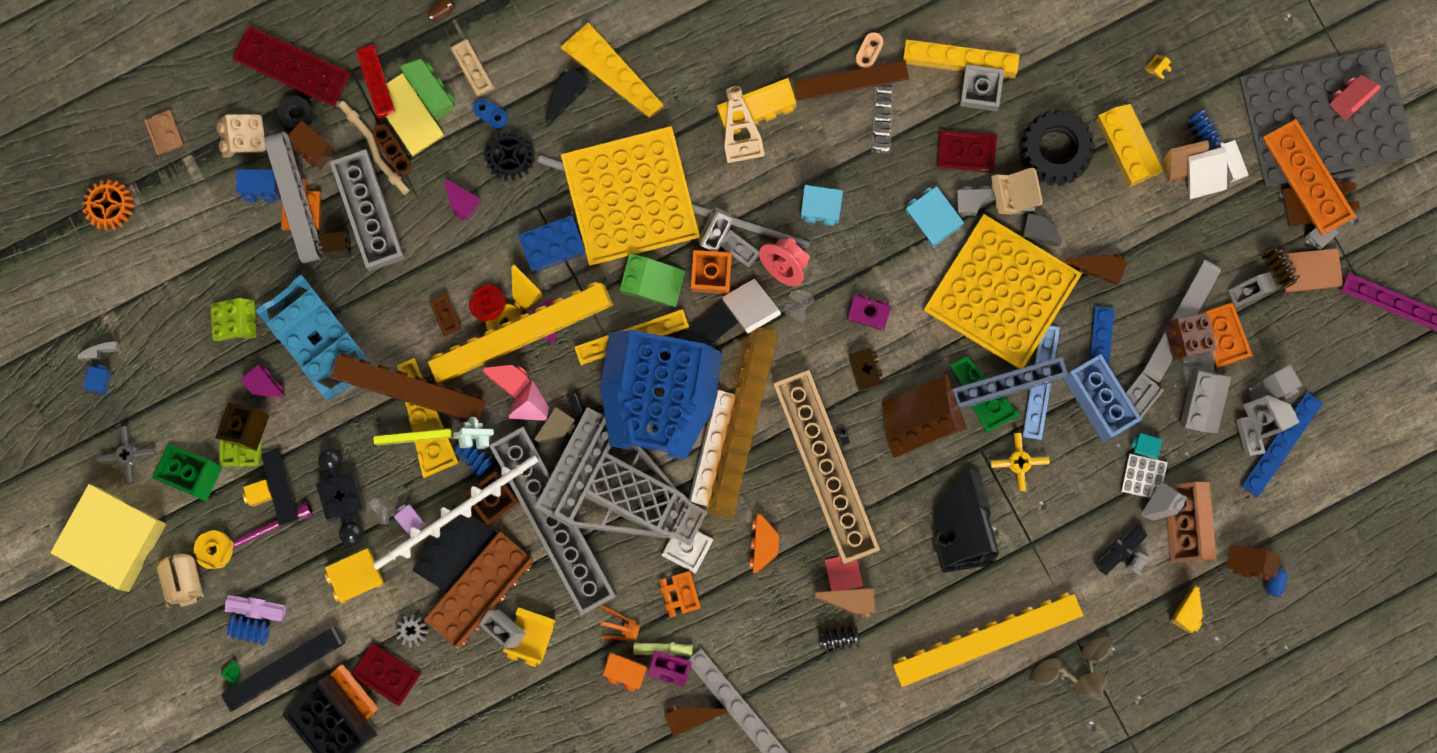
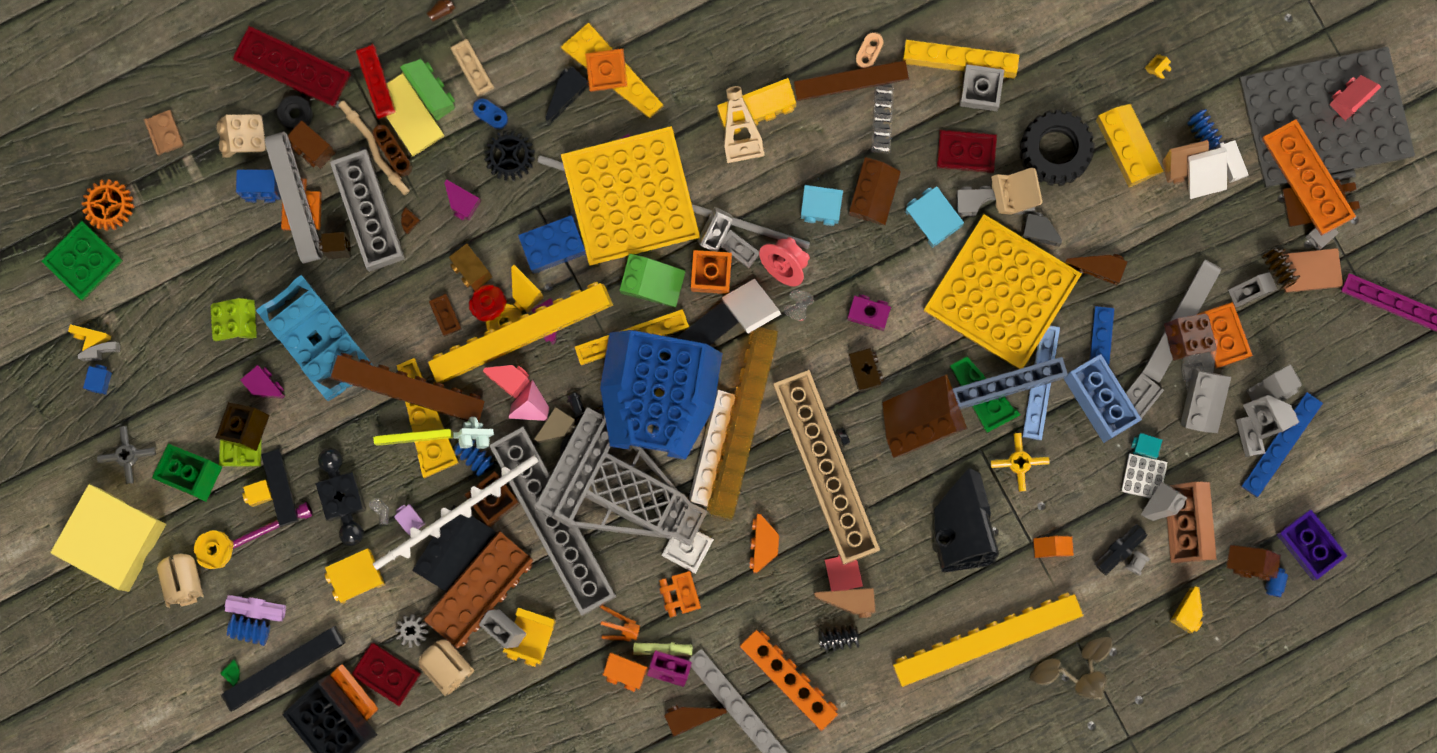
(82, 261): none -> green plate
(92, 337): none -> yellow slope
(408, 221): none -> reddish brown tile
(444, 666): none -> tan cylinder
(470, 267): none -> pearl gold brick
(606, 70): none -> orange tile
(820, 719): none -> orange brick
(874, 191): none -> reddish brown slope
(1053, 546): none -> orange slope
(1312, 545): none -> dark purple brick

